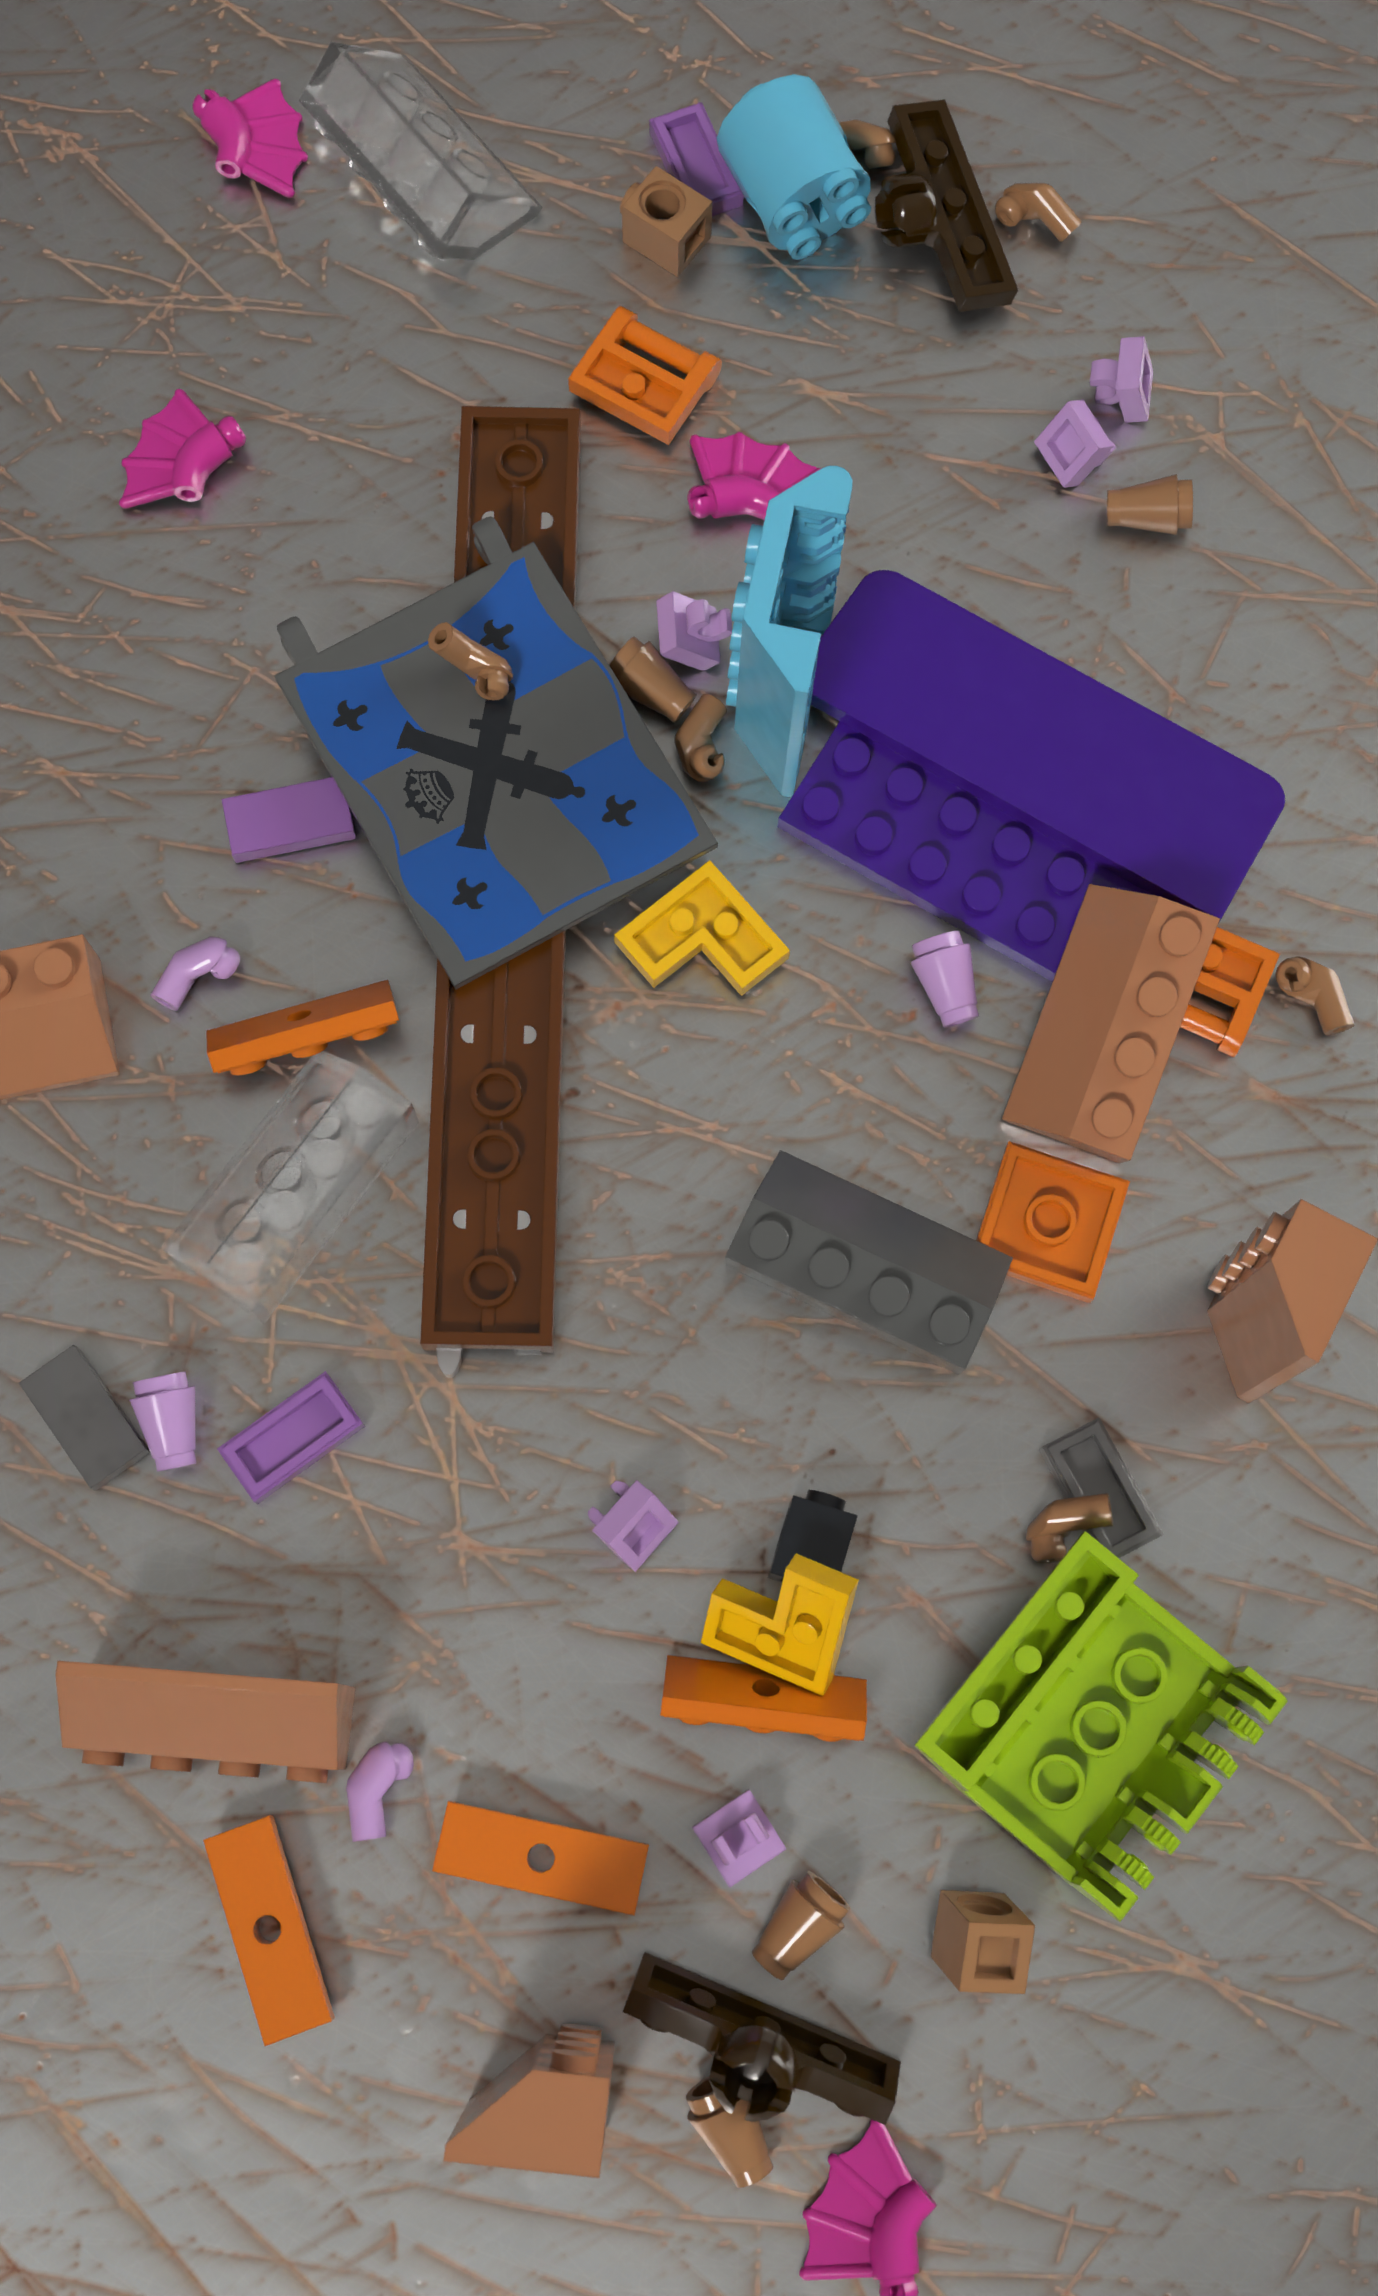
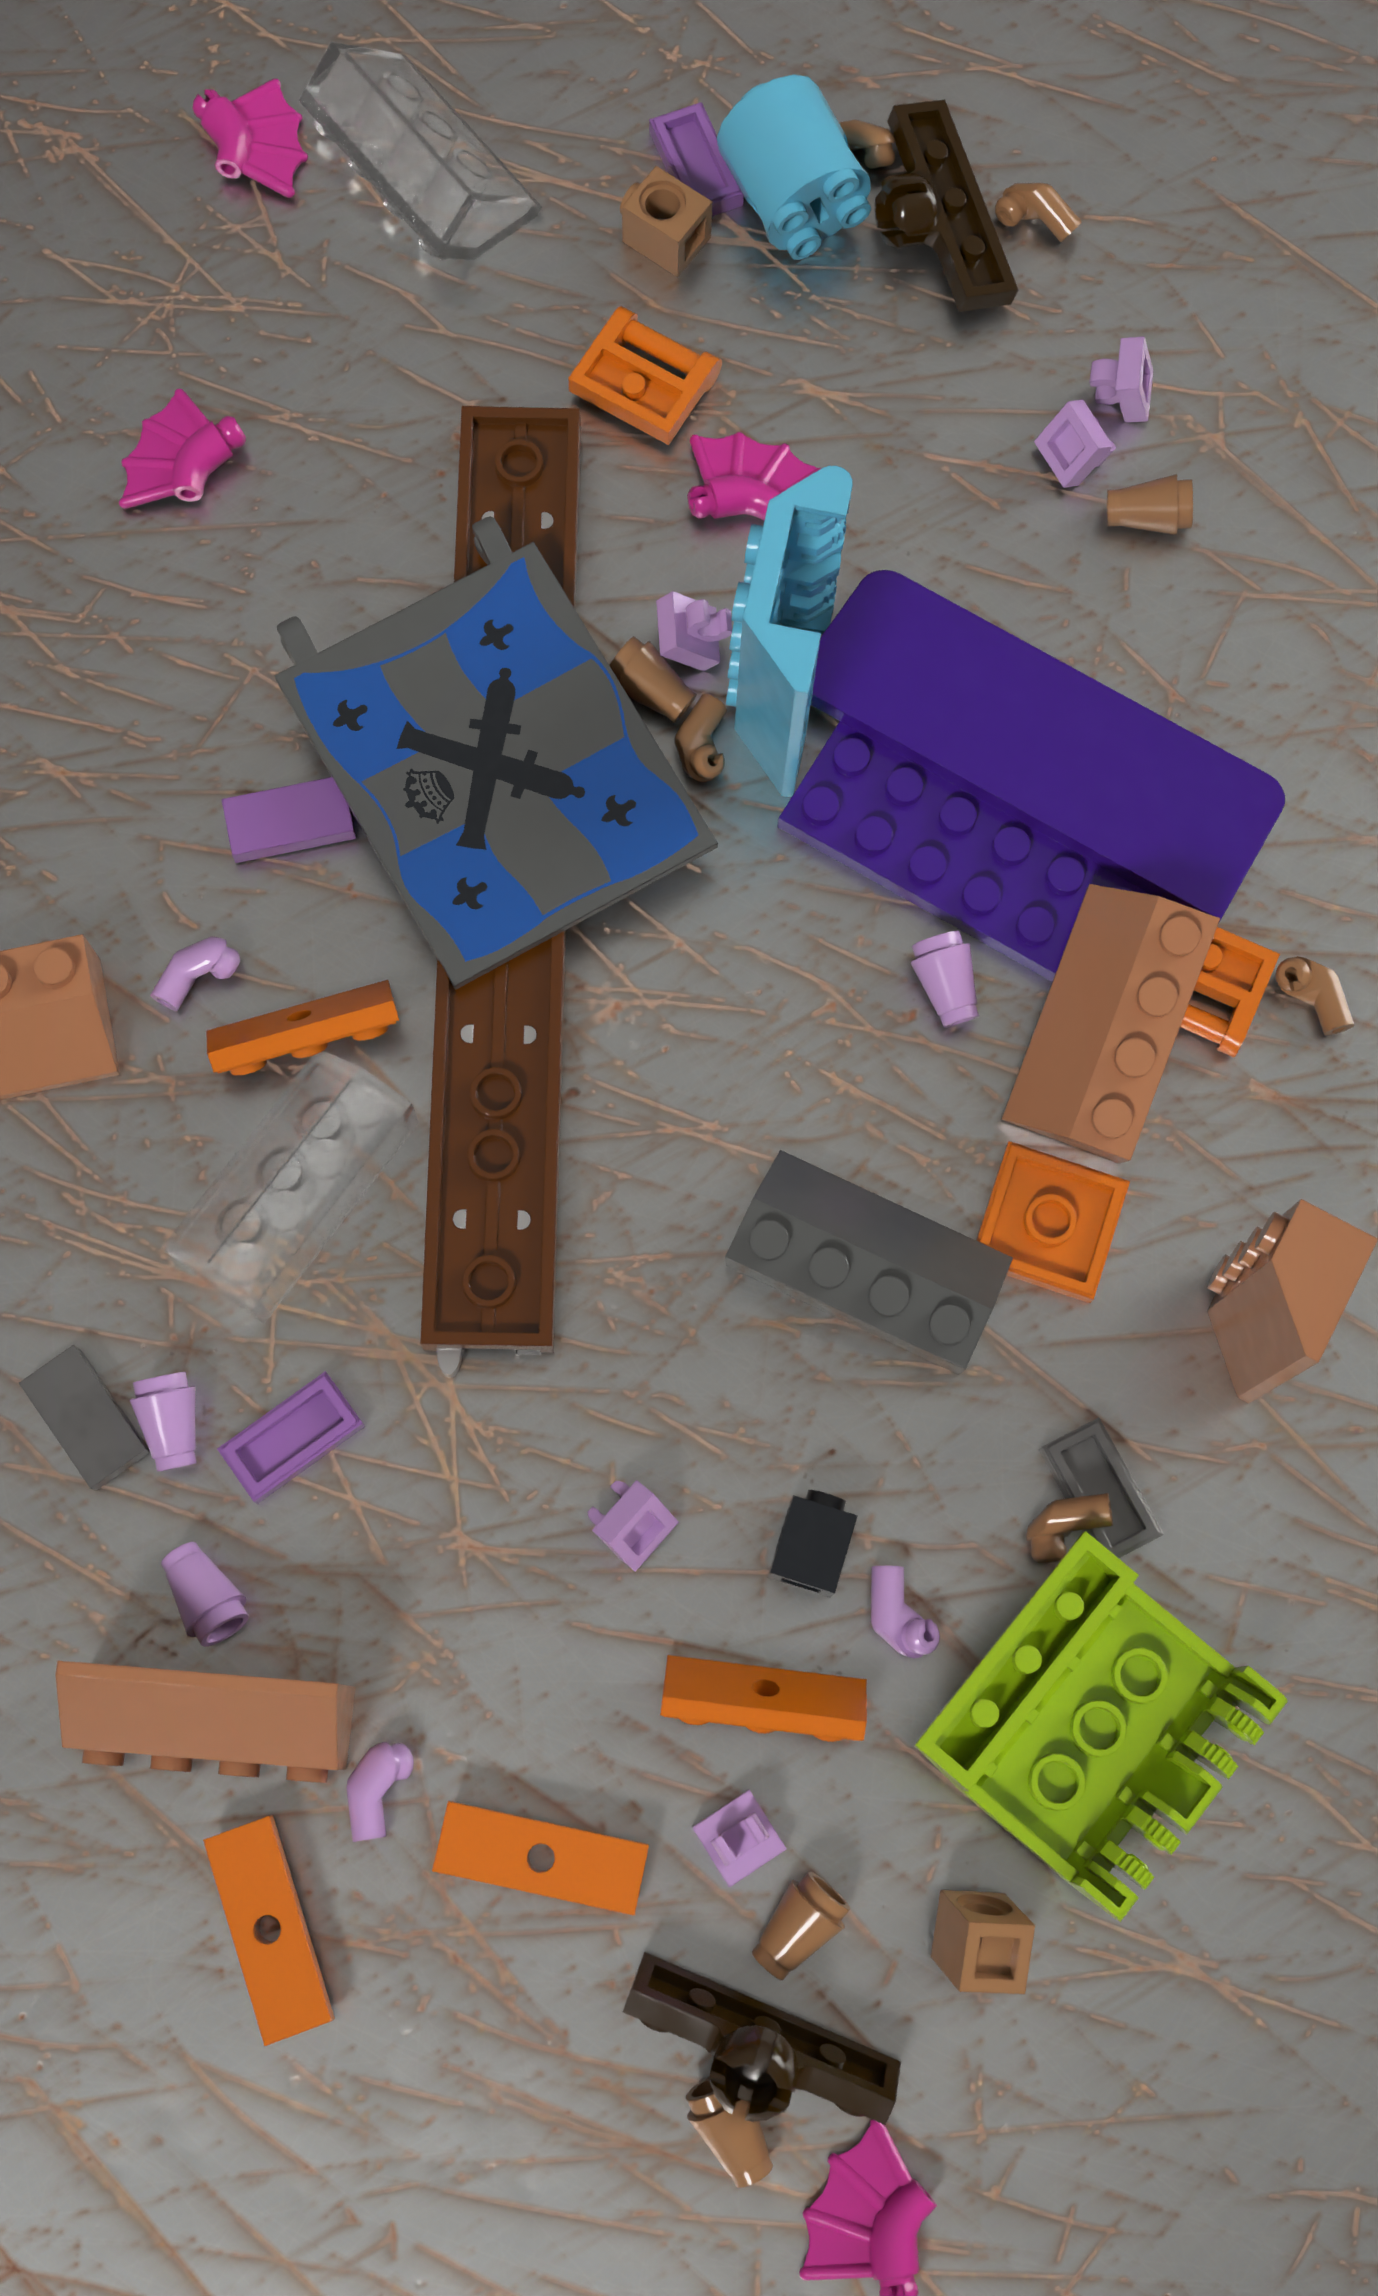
(204, 1595): none -> lavender cone
(473, 659): medium nougat arm -> none
(542, 2109): nougat slope -> none
(705, 917): yellow plate -> none
(790, 1637): yellow plate -> none
(895, 1619): none -> lavender arm

